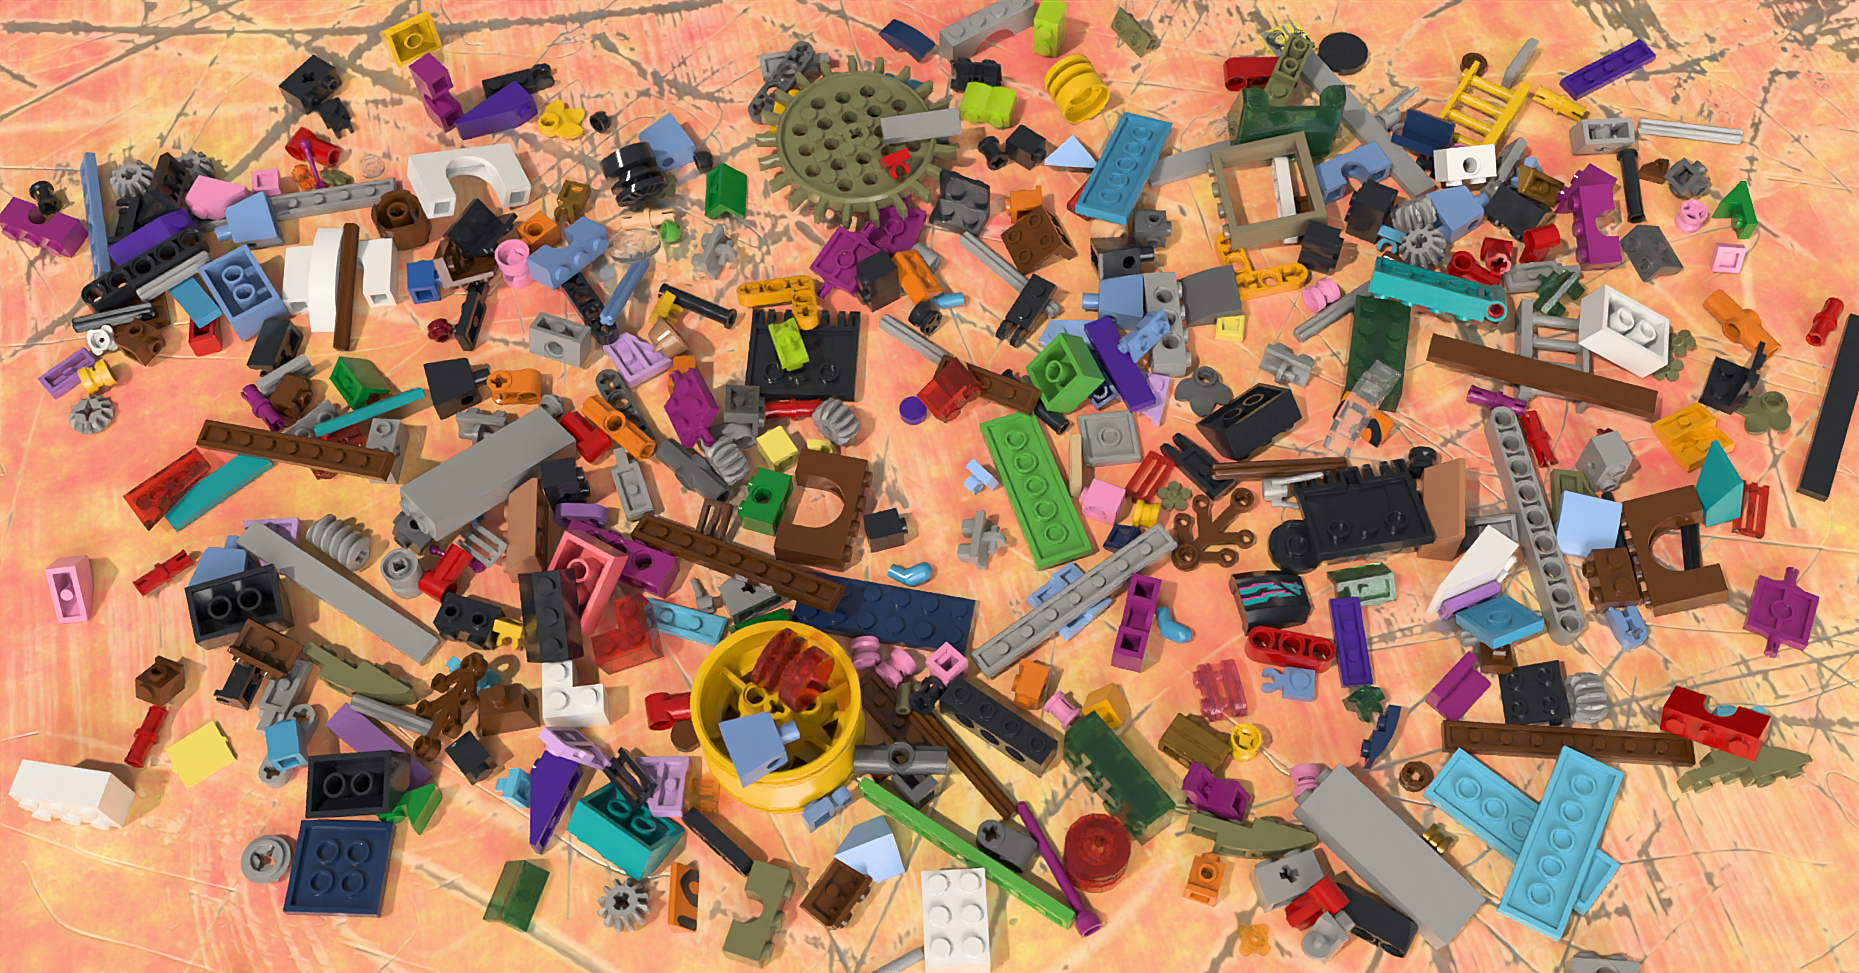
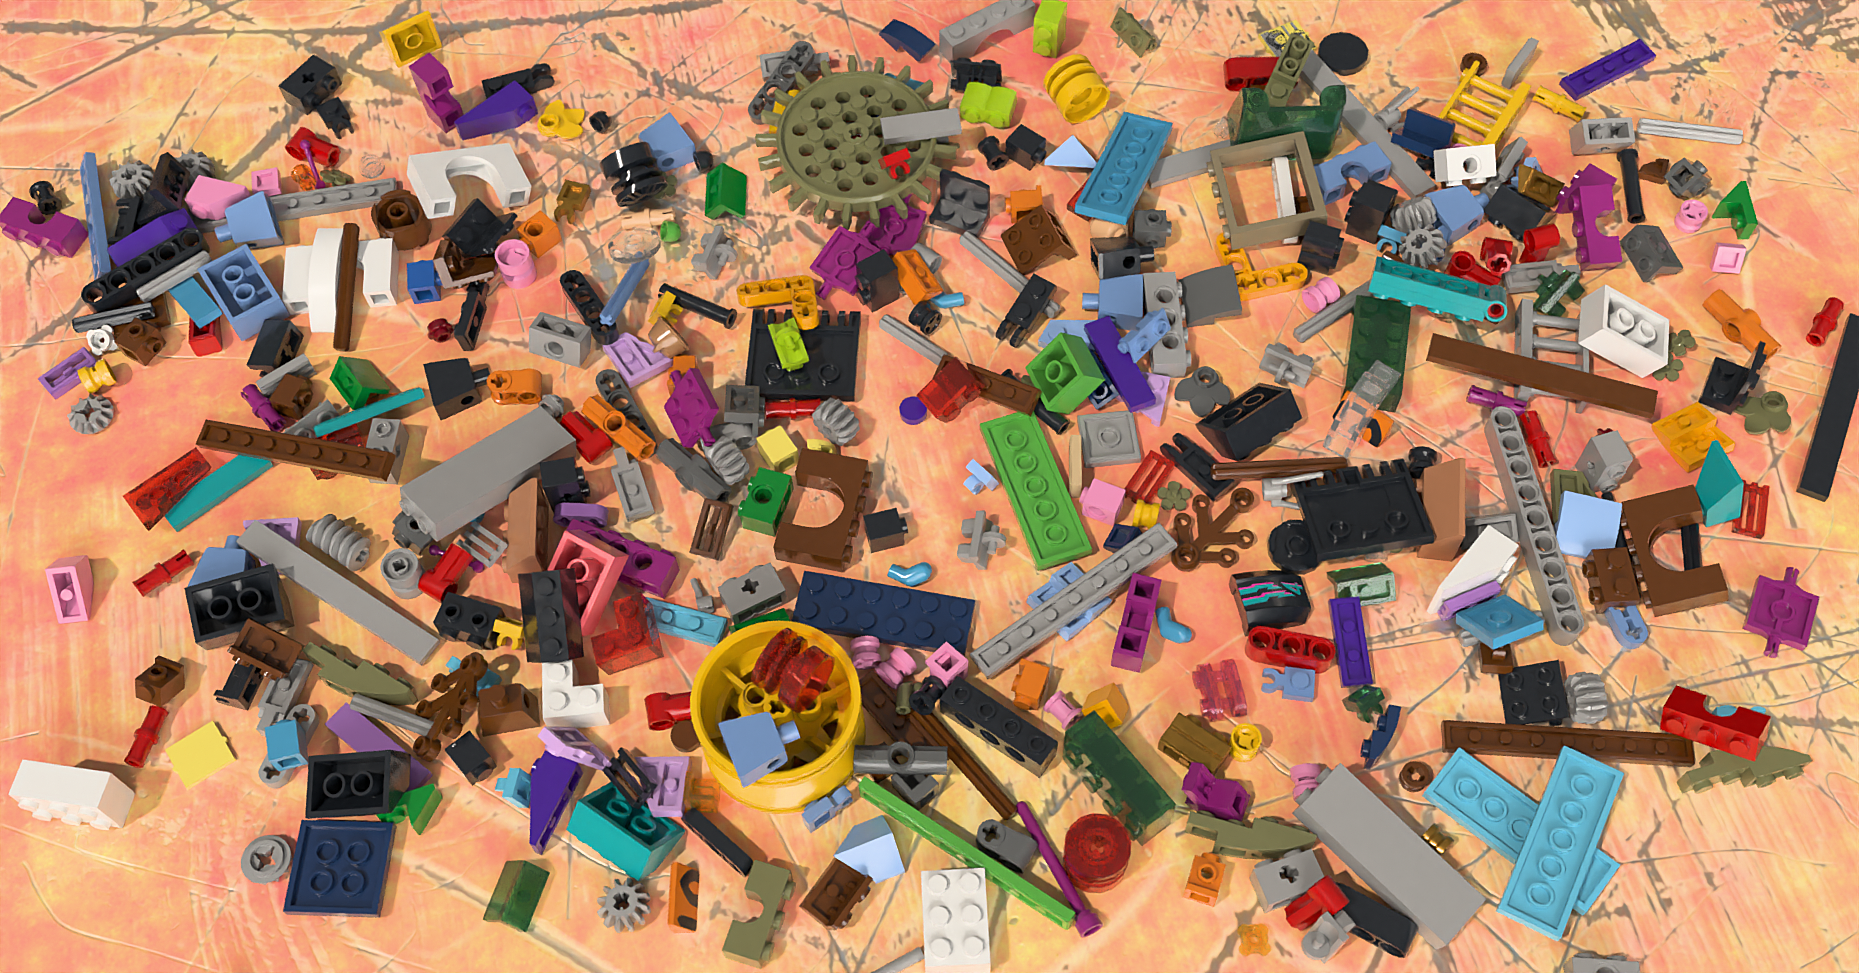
(476, 426): light grey hips -> none
(557, 265): medium blue arch -> none
(739, 563): reddish brown tile -> none
(1230, 328): light yellow tile -> none
(1458, 689): magenta panel -> none

